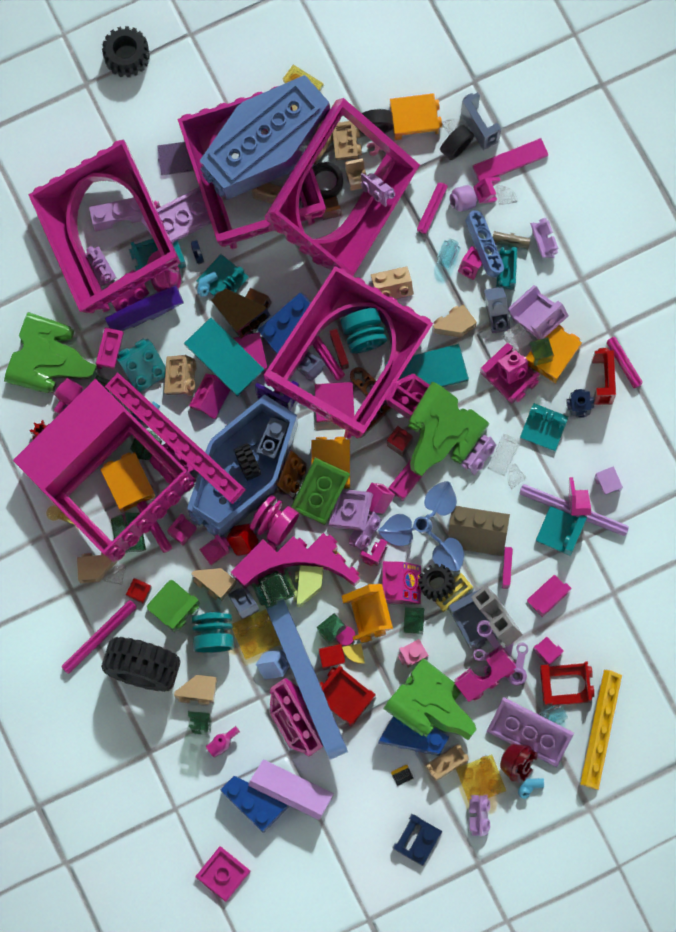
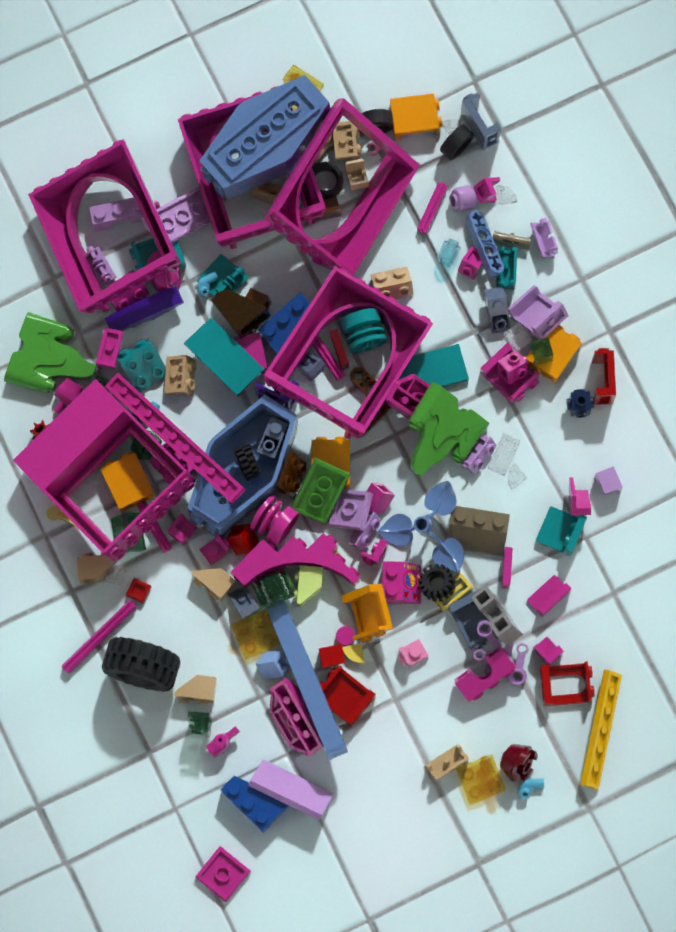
(122, 38): black tyre -> none
(173, 605): bright green bracket -> none
(174, 158): clear purple piece -> none
(197, 252): dark blue tile -> none
(210, 396): dark pink panel -> none
(212, 629): teal wheel -> none
(331, 628): clear green panel -> none
(336, 395): dark pink tile -> none
(372, 185): lavender hinge -> none
(399, 440): dark red panel -> none
(402, 736): blue wedge -> none
(402, 775): black sticker -> none
(404, 482): dark pink tile -> none
(414, 620): clear green panel -> none
(422, 844): dark blue plate -> none
(430, 699): bright green rock -> none
(456, 323): tan slope -> none
(481, 806): lavender hinge -> none
(511, 160): dark pink tile -> none
(527, 728): lavender tile -> none
(544, 427): teal hinge -> none
(555, 714): clear light blue brick -> none
(563, 505): lavender axle -> none
(624, 362): dark pink axle -> none

